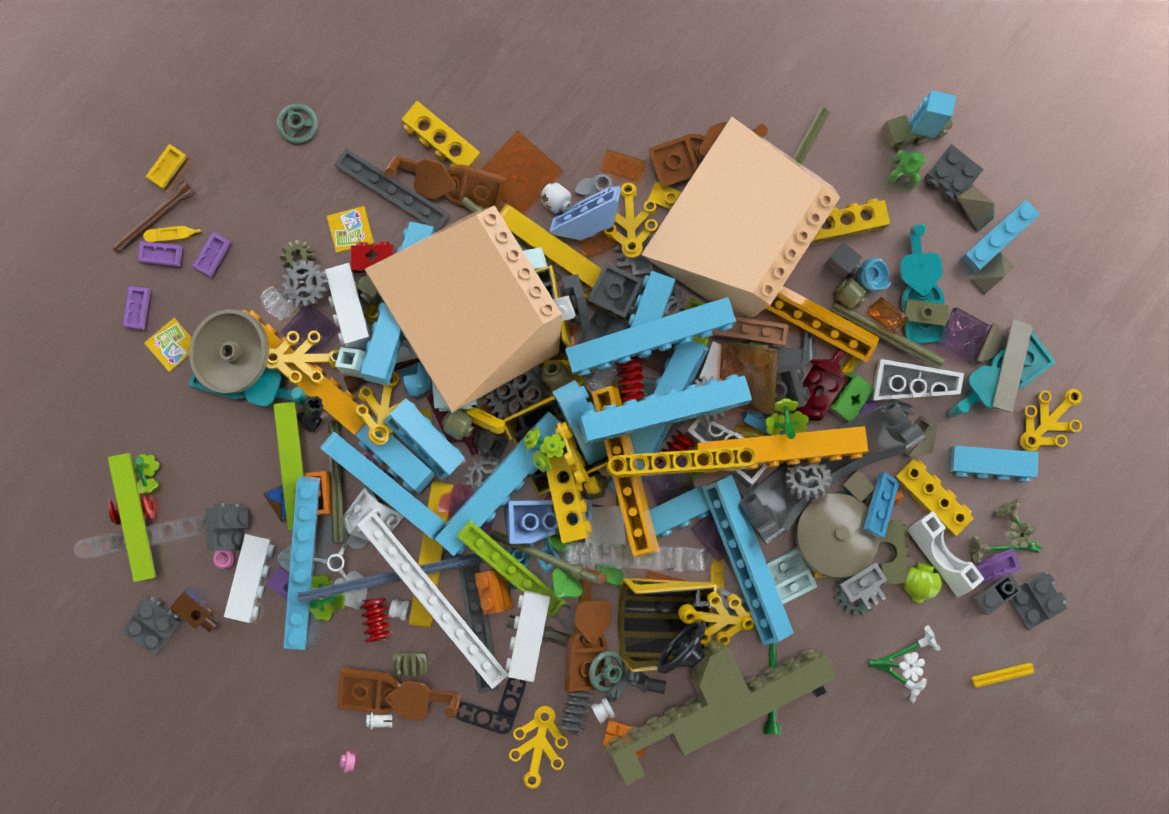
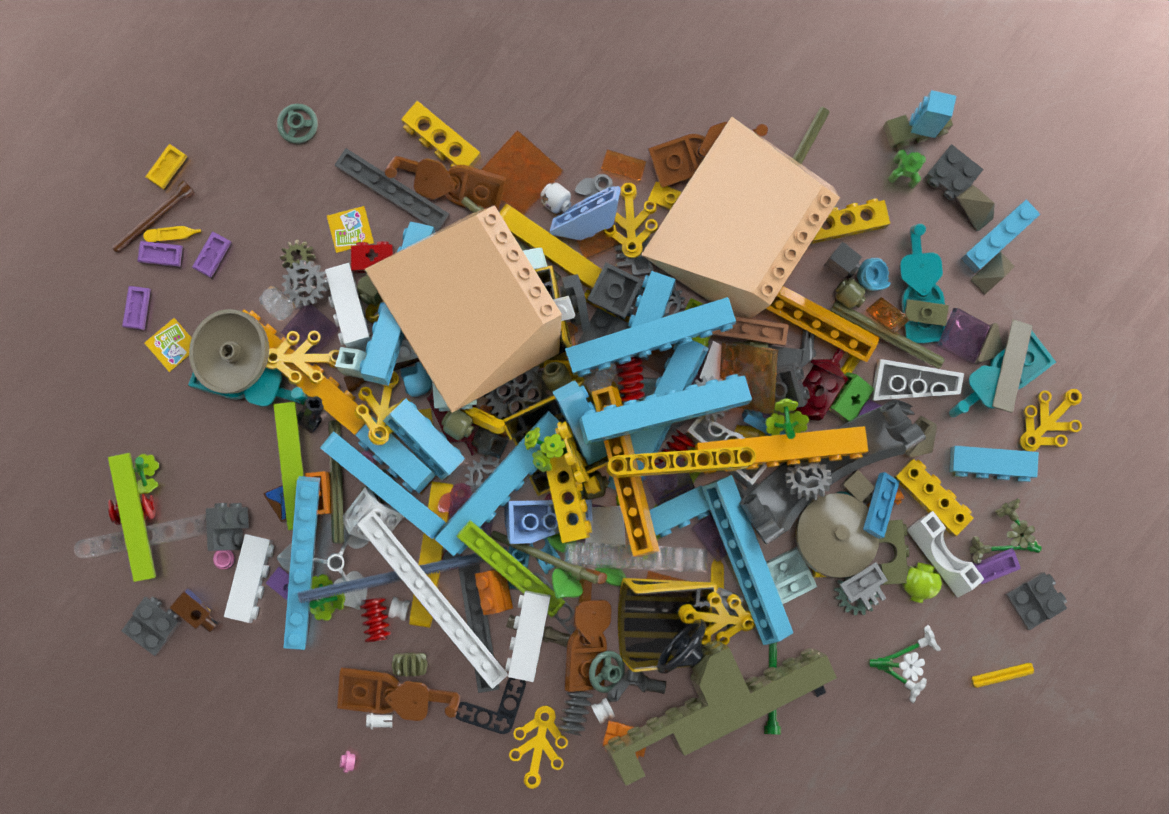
(996, 594): dark grey slope -> none

